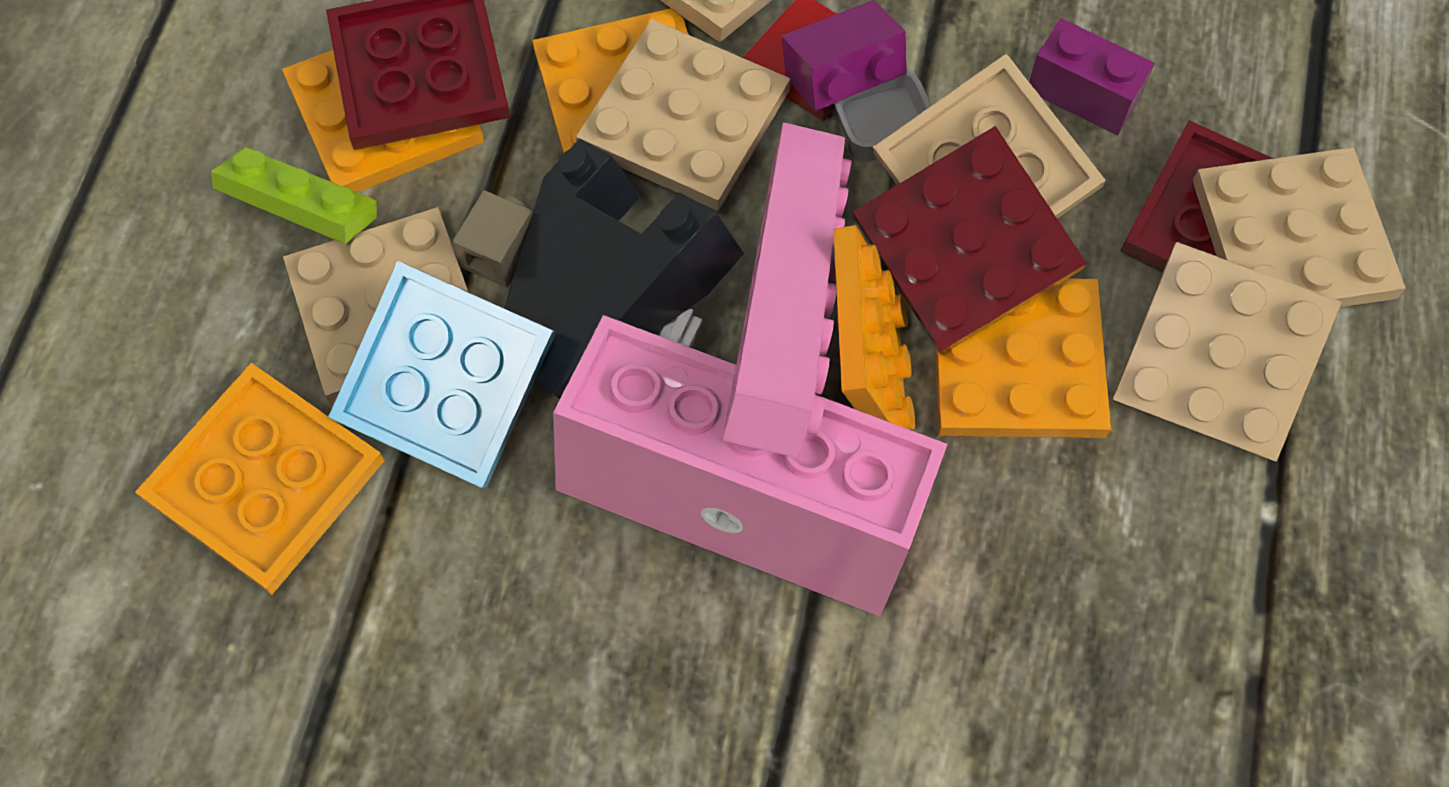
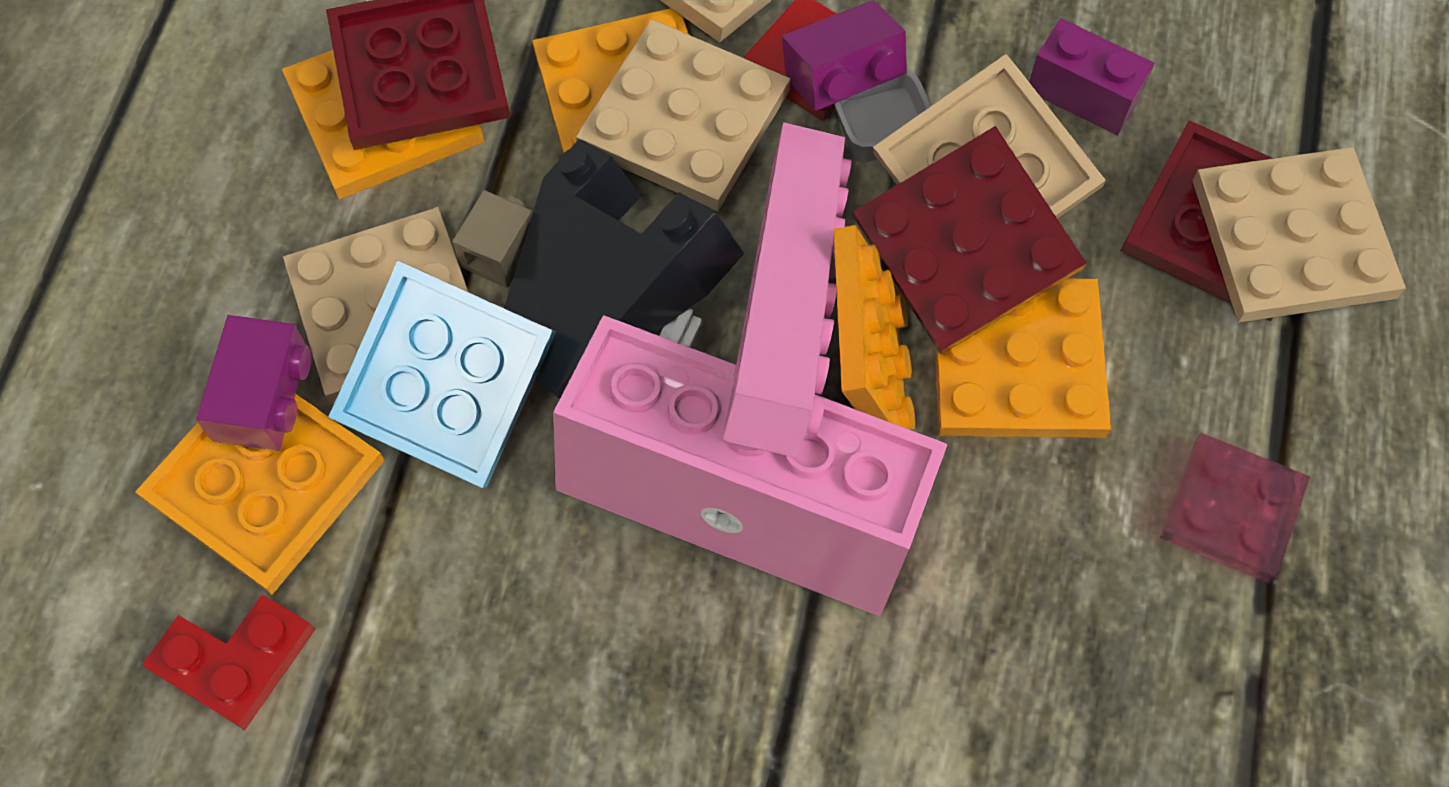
(234, 675): none -> red plate
(254, 383): none -> magenta brick
(294, 194): lime plate -> none
(1226, 351): tan plate -> none
(1235, 508): none -> clear pink plate

